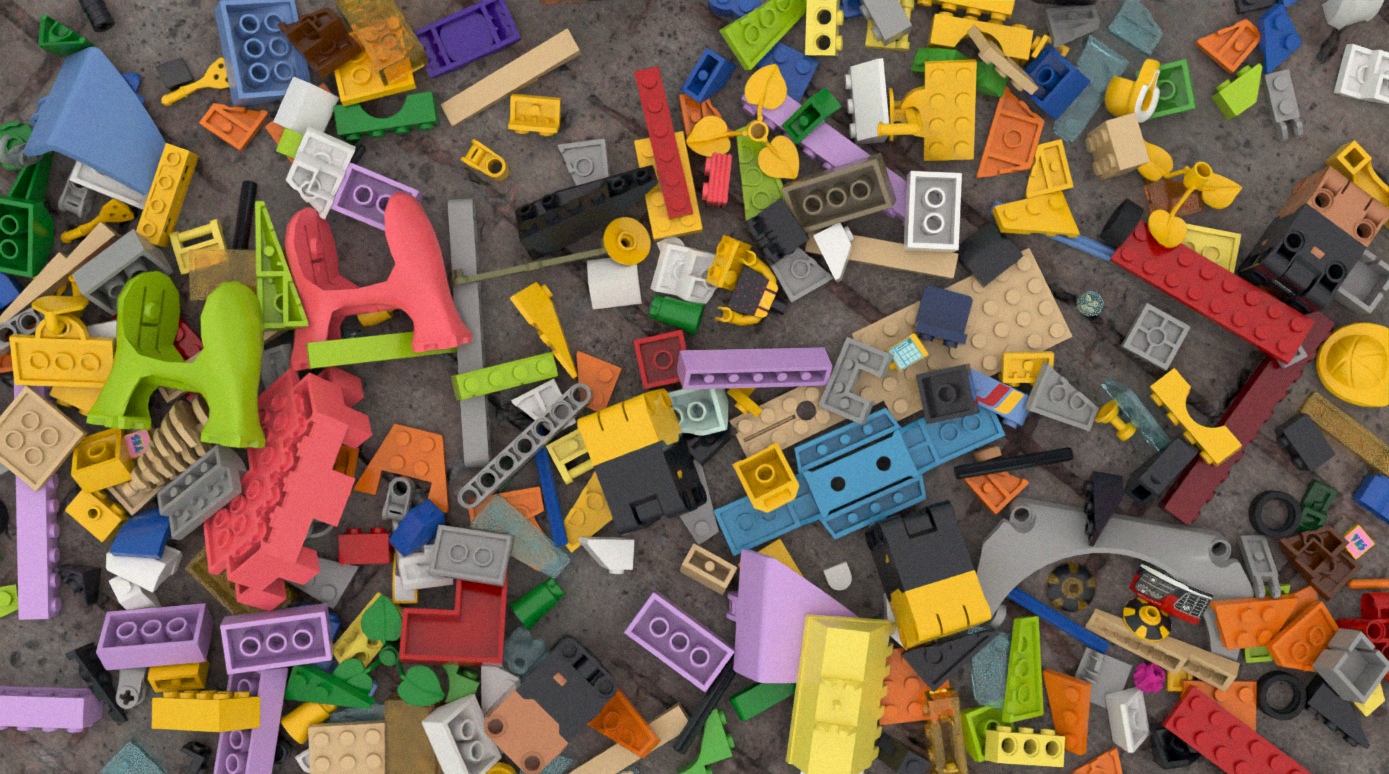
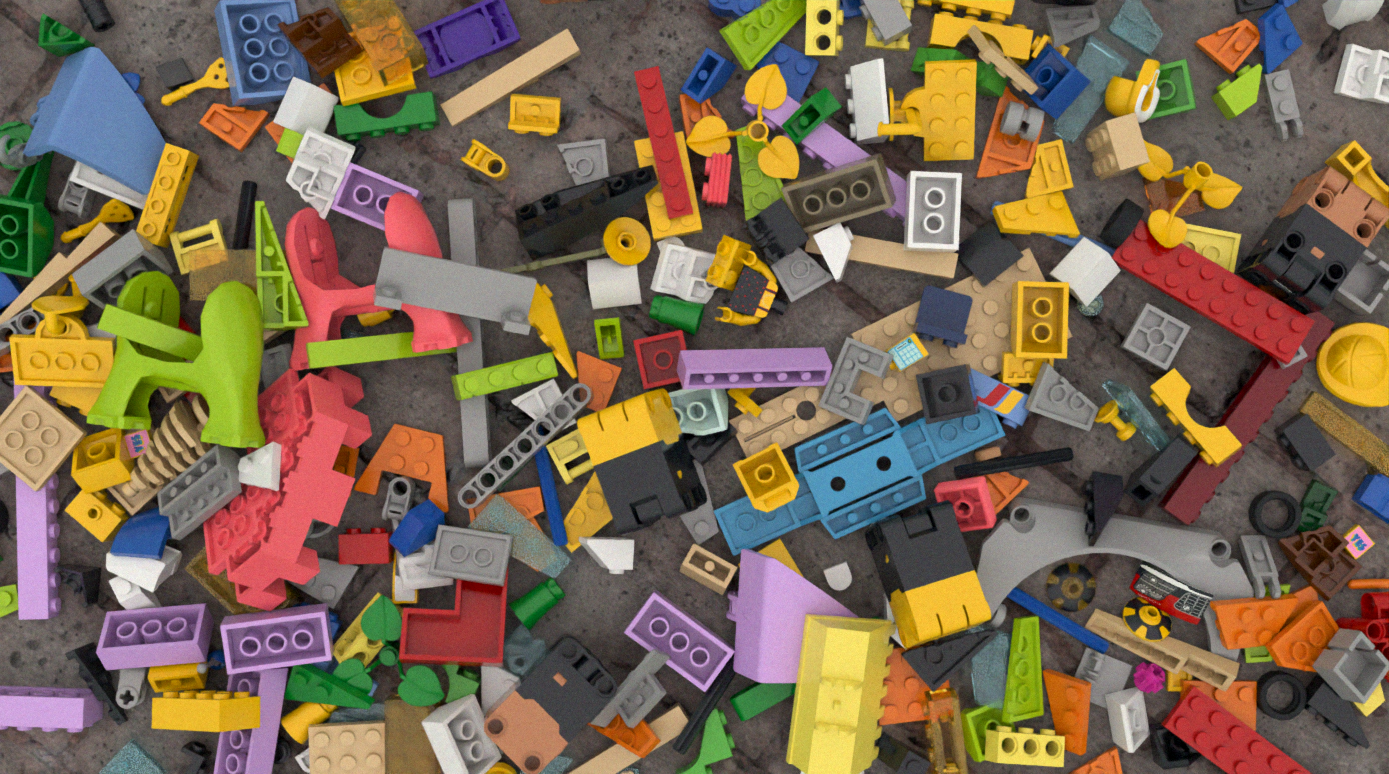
(150, 332): none -> lime tile
(213, 661): none -> hinge
(262, 467): none -> white wing
(454, 288): none -> light grey bracket
(609, 338): none -> lime slope
(636, 694): none -> light grey bracket
(974, 493): none -> coral brick
(1013, 118): none -> light grey wheel
(1039, 319): none -> yellow brick
(1086, 270): none -> white slope

